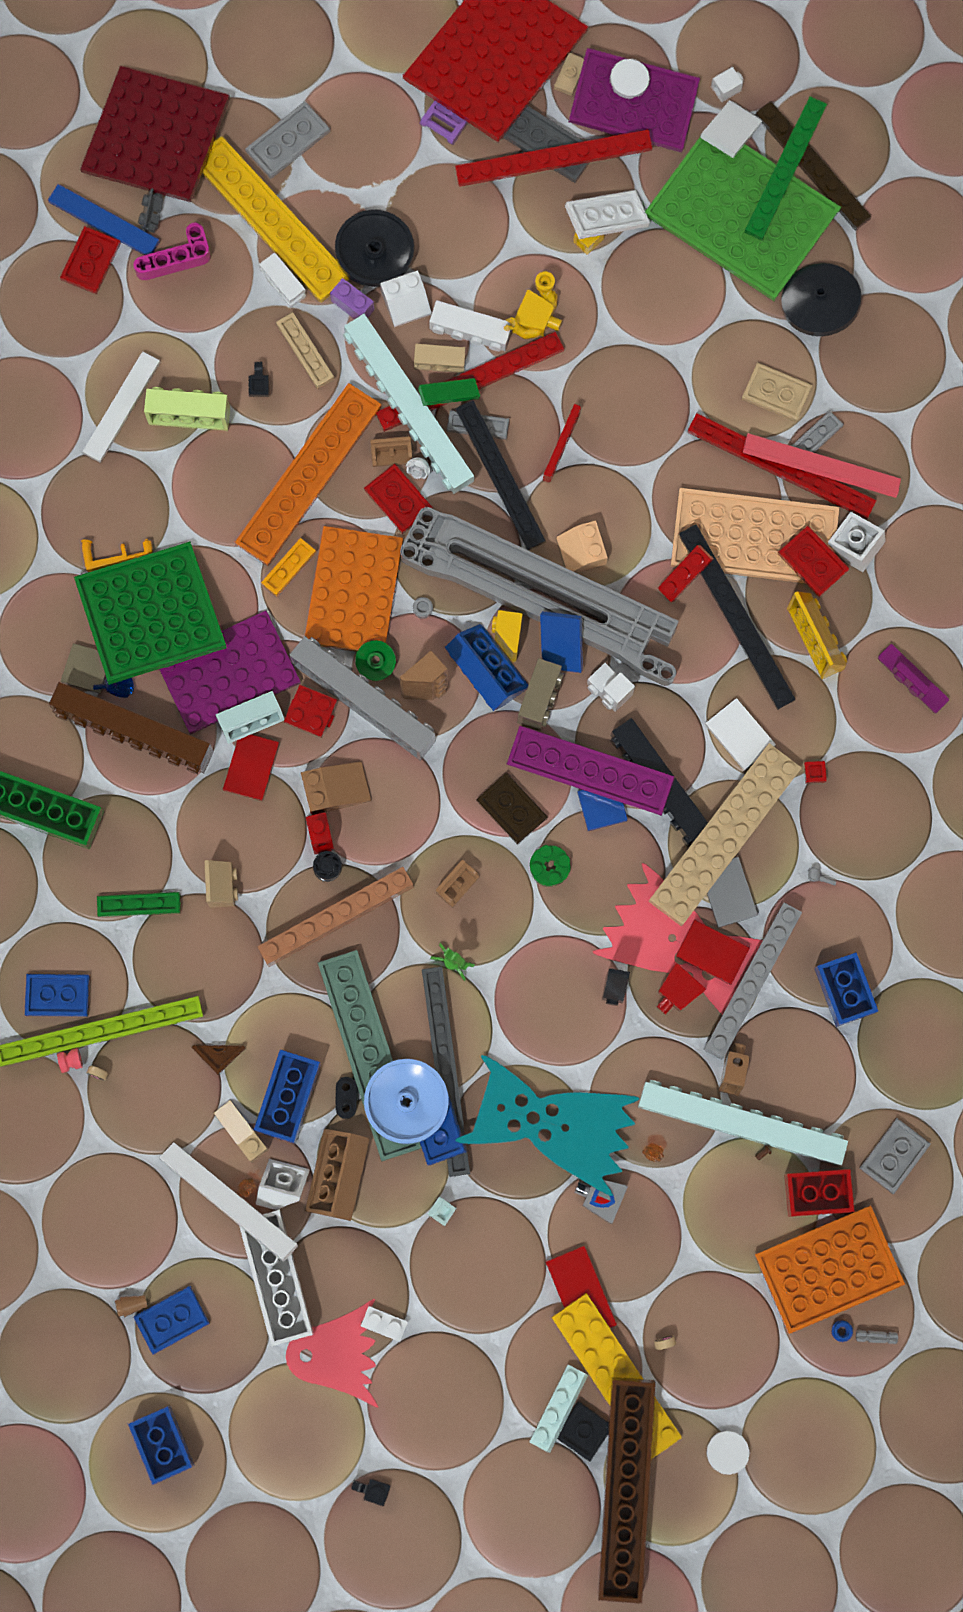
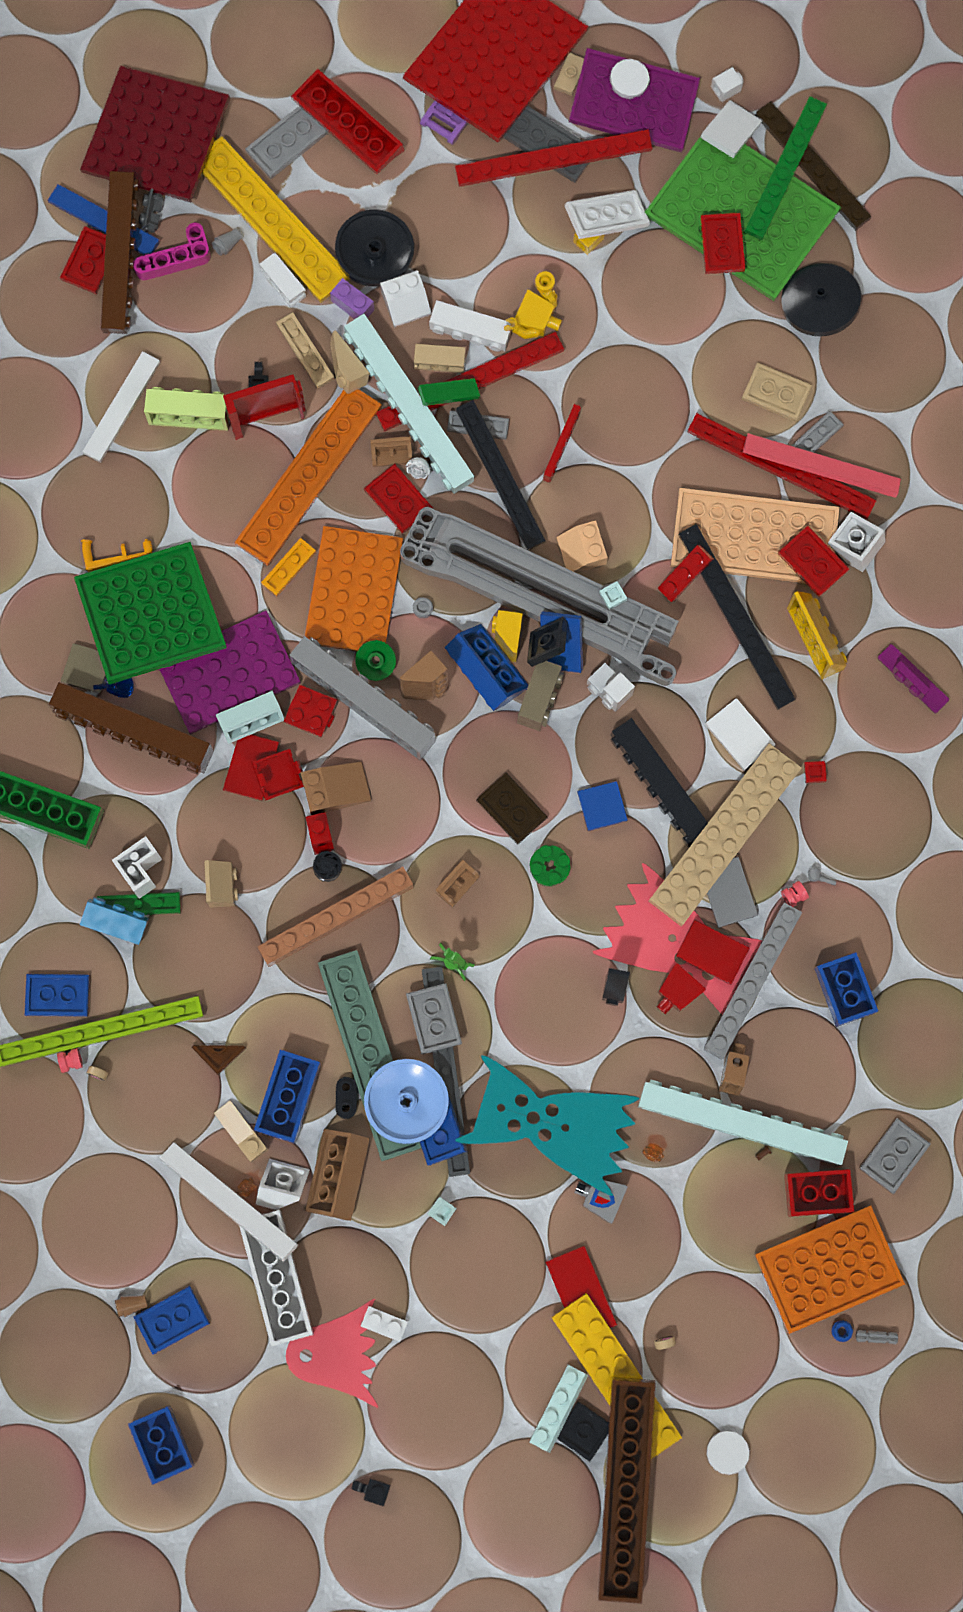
(114, 920): none -> dark azure brick
(119, 252): none -> reddish brown brick
(134, 863): none -> white brick
(225, 242): none -> light grey cone
(263, 402): none -> red panel
(278, 774): none -> red piece
(347, 121): none -> red arch
(348, 368): none -> tan slope
(433, 1018): none -> light grey tile
(547, 641): none -> black plate
(591, 770): magenta plate -> none
(613, 595): none -> light aqua plate
(722, 243): none -> red plate
(794, 894): none -> coral wheel

